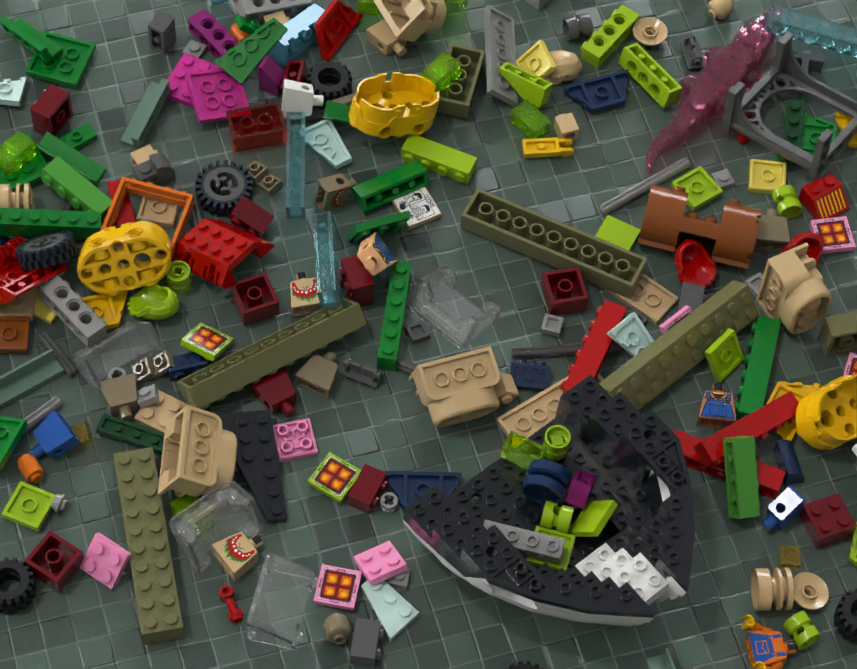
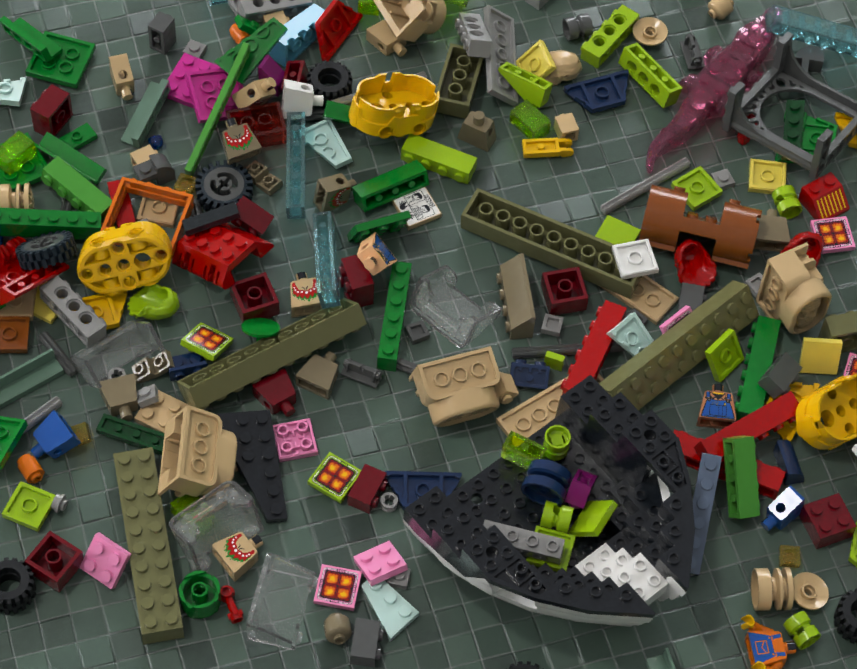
(122, 76): none -> tan torso
(156, 142): none -> clear blue hinge
(179, 277): lime wheel -> none
(185, 183): none -> clear yellow plate
(200, 605): none -> green brick
(211, 33): magenta brick -> none
(211, 219): none -> black tile
(218, 109): none -> bright green tile
(239, 142): none -> dark tan torso
(260, 328): none -> green shield
(261, 90): none -> tan torso
(442, 71): clear neon green brick -> none
(473, 35): none -> light grey brick
(478, 131): none -> dark tan torso
(516, 298): none -> dark tan slope
(554, 360): none -> lime tile
(635, 259): none -> white tile
(702, 505): none -> sand blue plate
(780, 375): none -> dark grey brick
(820, 355): none -> light yellow tile

